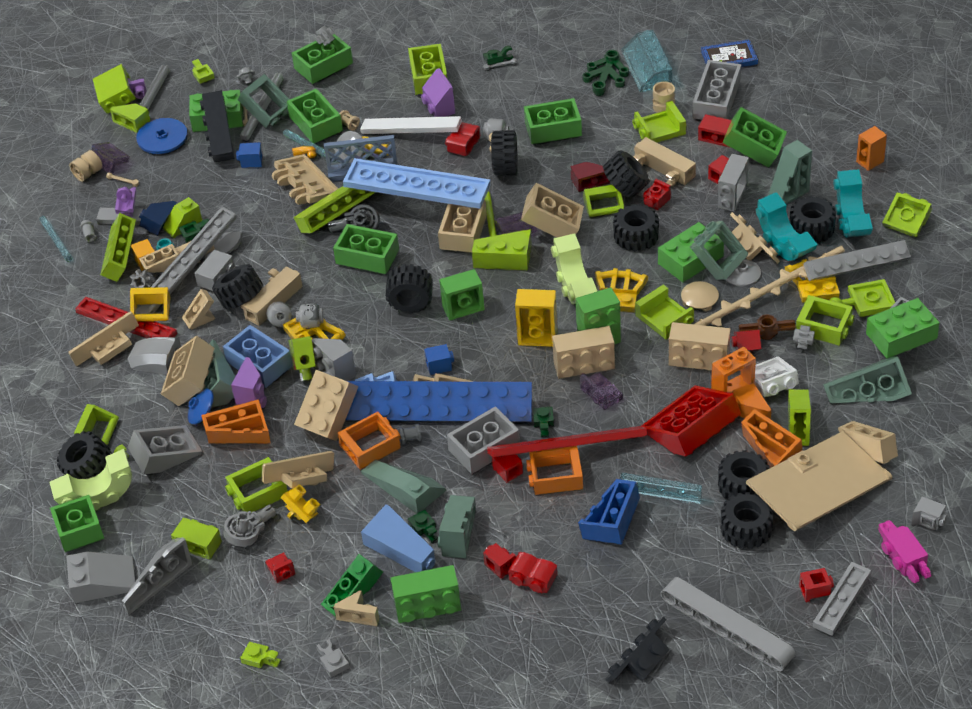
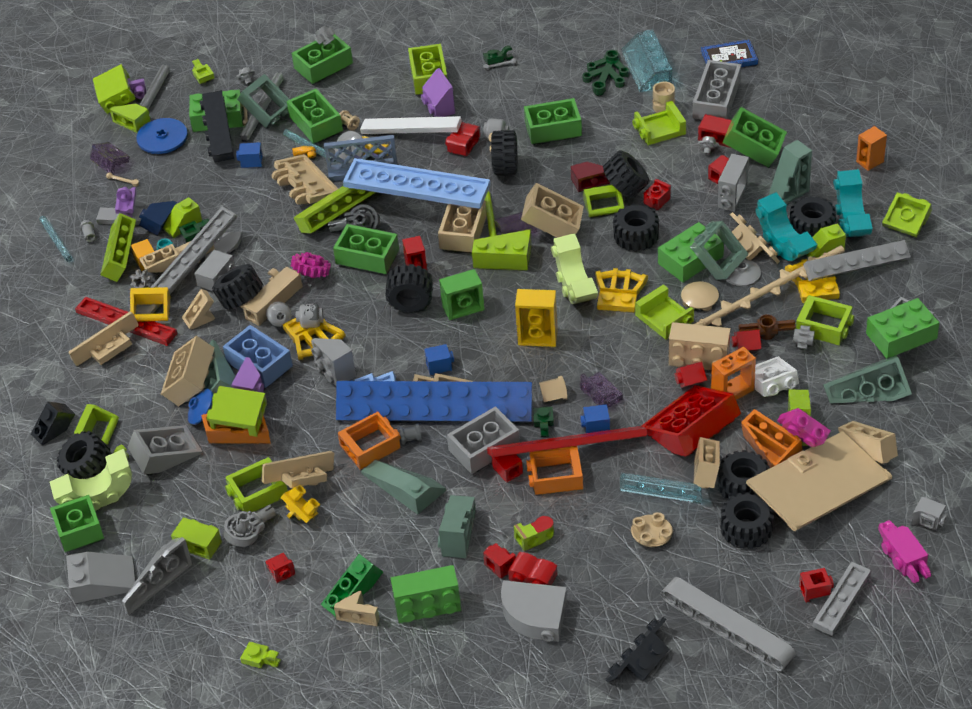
(52, 422): none -> black slope
(86, 165): tan wheel -> none
(153, 354): light grey slope -> none
(237, 409): none -> lime panel
(302, 347): lime torso -> none
(310, 265): none -> dark pink gear
(326, 405): tan brick -> none
(332, 661): light grey plate -> none
(398, 541): medium blue slope -> none
(414, 252): none -> red brick
(423, 524): dark green plate -> none
(534, 533): none -> lime leg
(534, 609): none -> light grey brick
(553, 389): none -> tan tile
(583, 352): tan brick -> none
(595, 418): none -> blue brick
(598, 311): bright green brick -> none
(613, 514): blue wedge -> none
(651, 530): none -> tan dish
(665, 161): tan brick -> none
(690, 374): none -> red brick
(706, 463): none -> tan brick
(708, 143): none -> light grey plant
(750, 398): orange slope -> none
(804, 426): none -> dark pink plate
(828, 239): none -> lime slope
(868, 297): lime plate -> none

